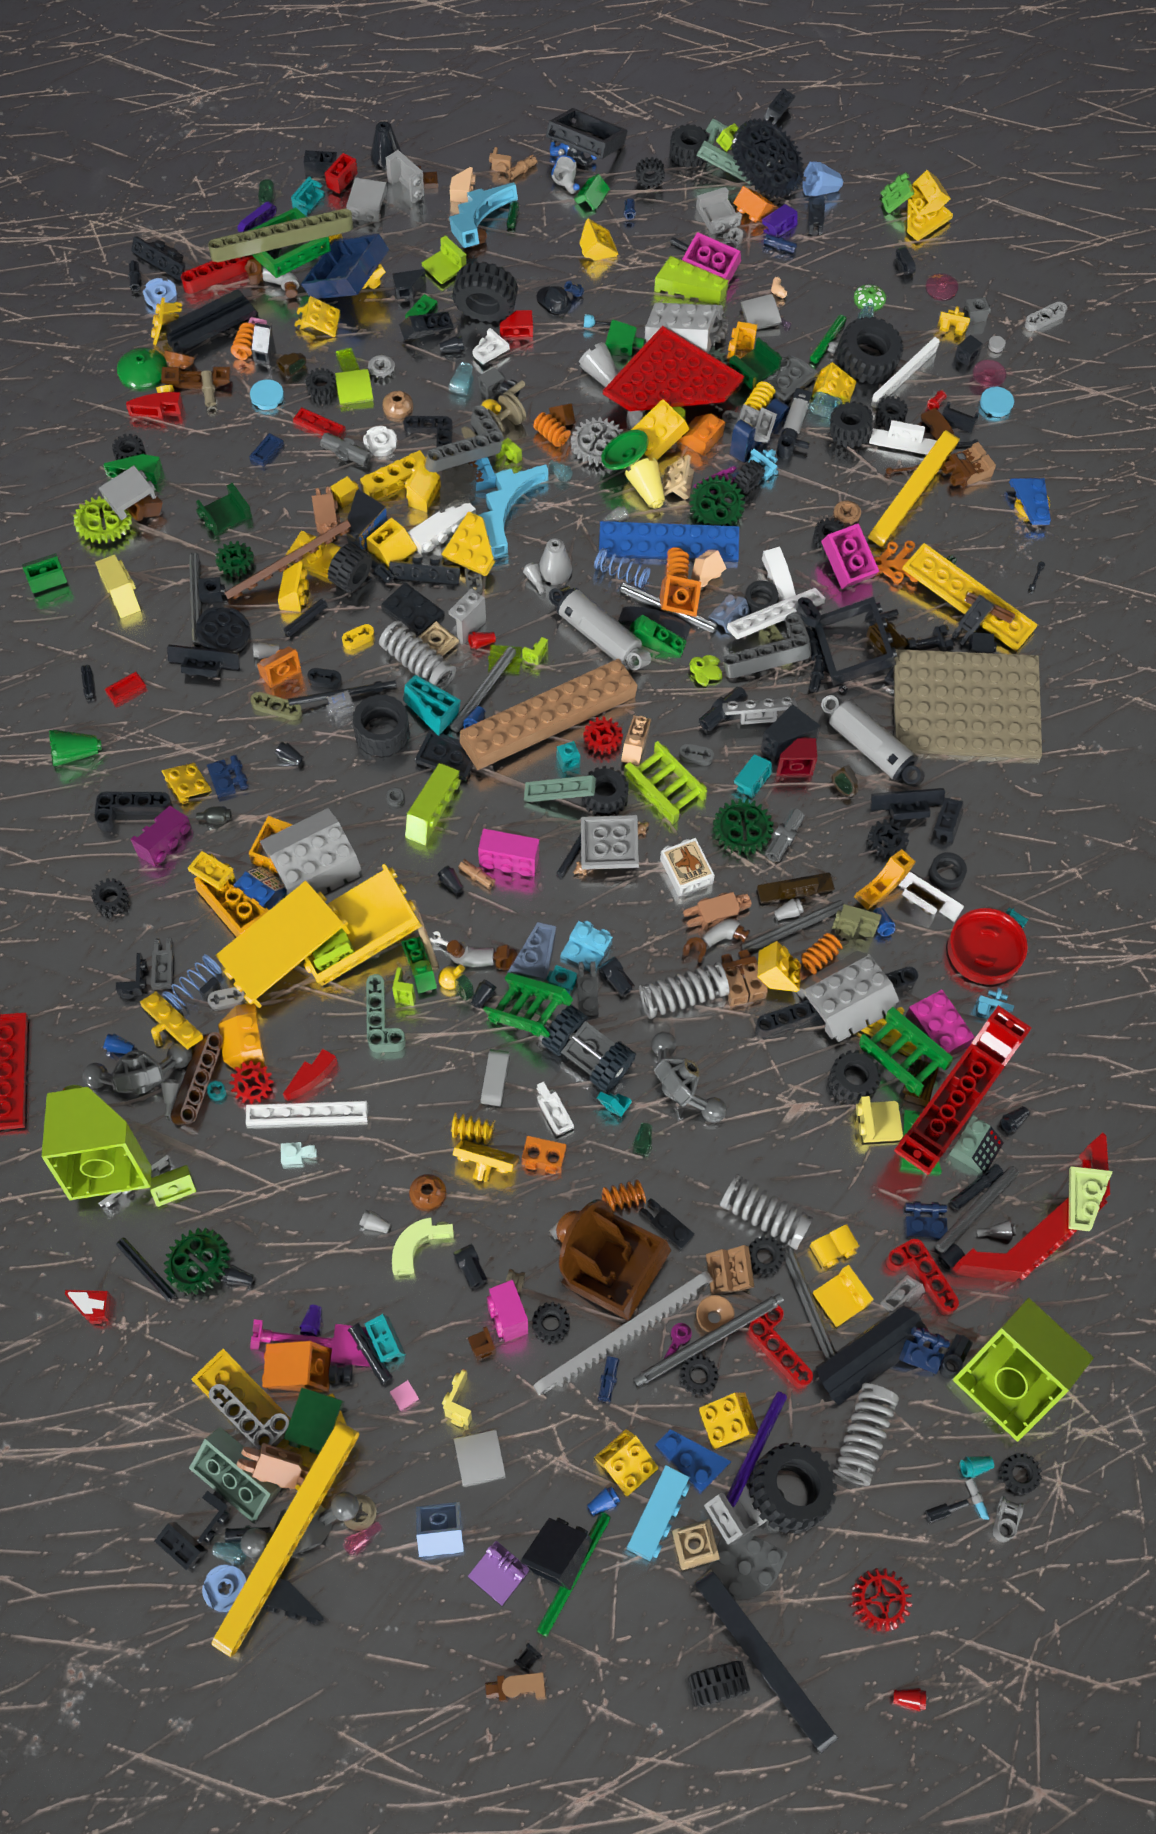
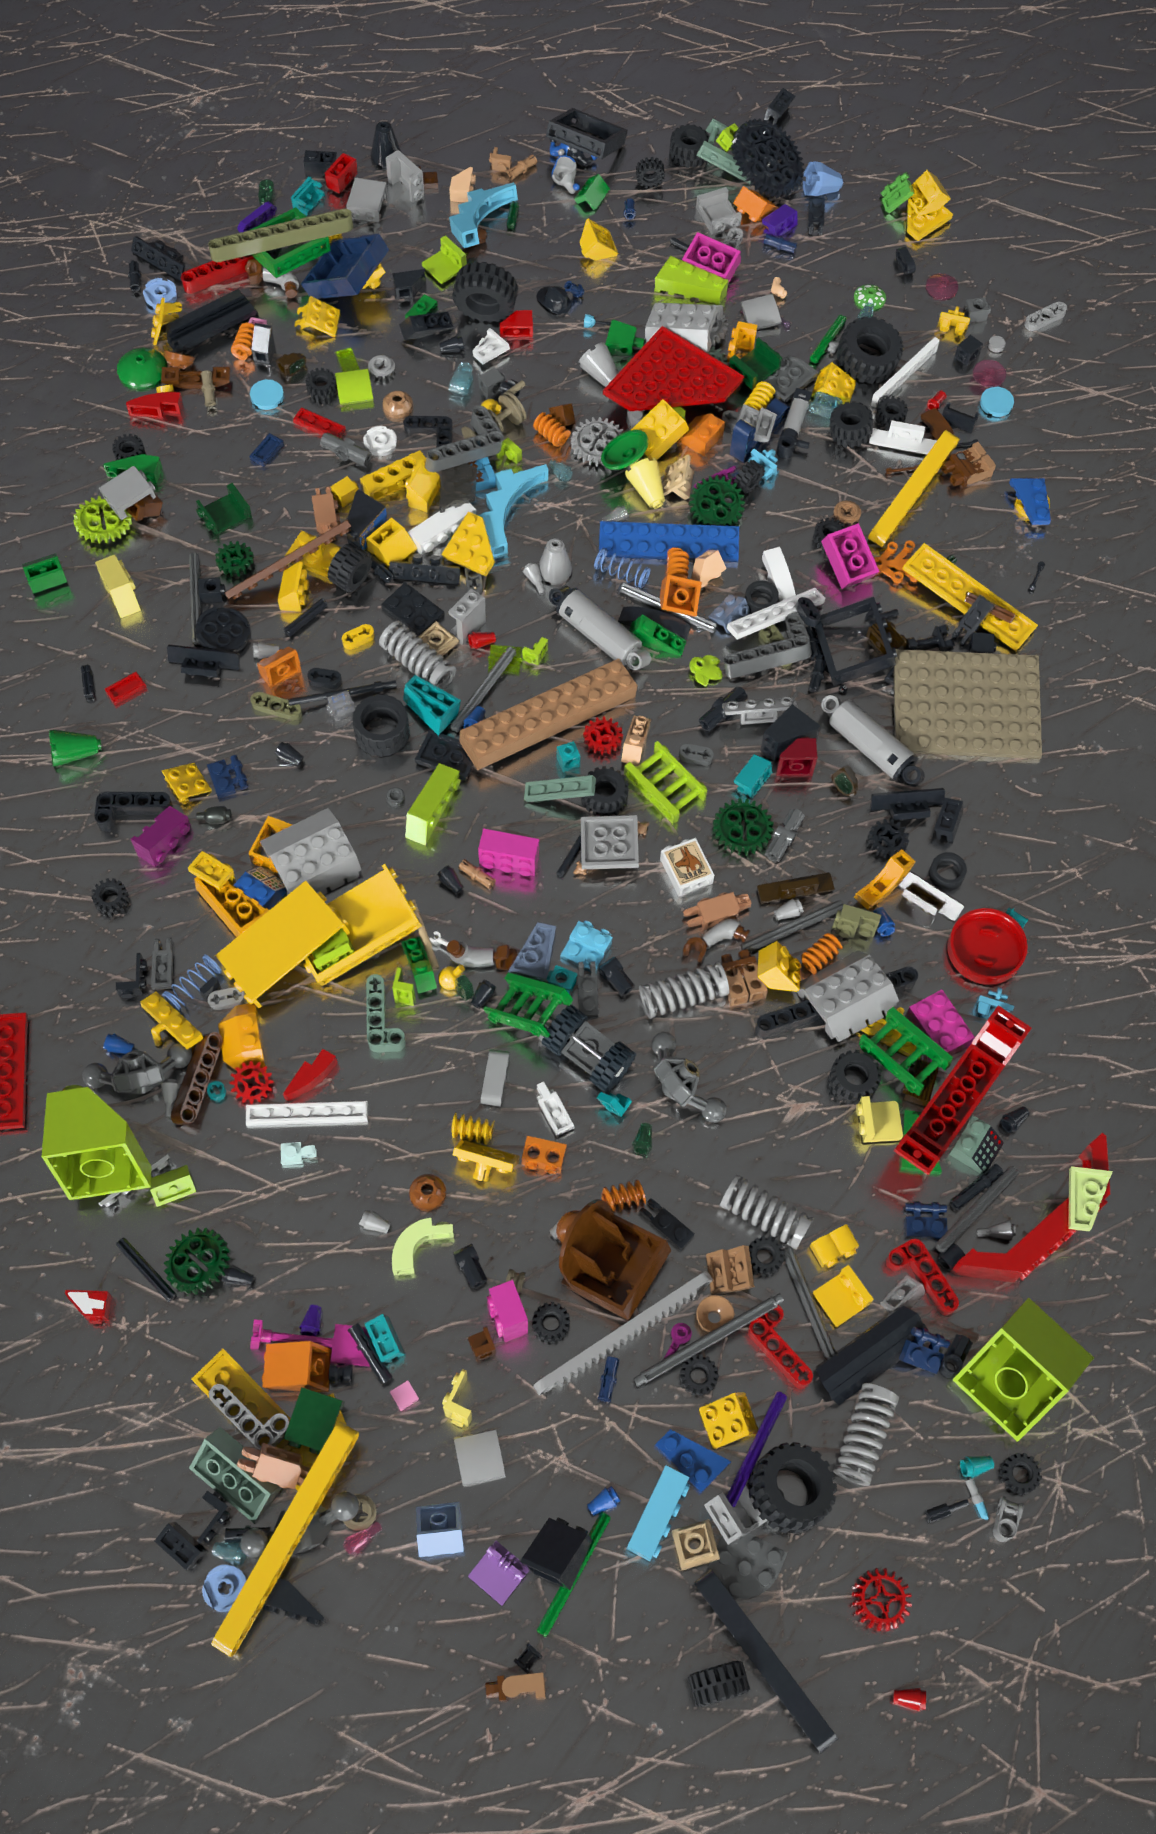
(627, 1462): yellow bracket -> none

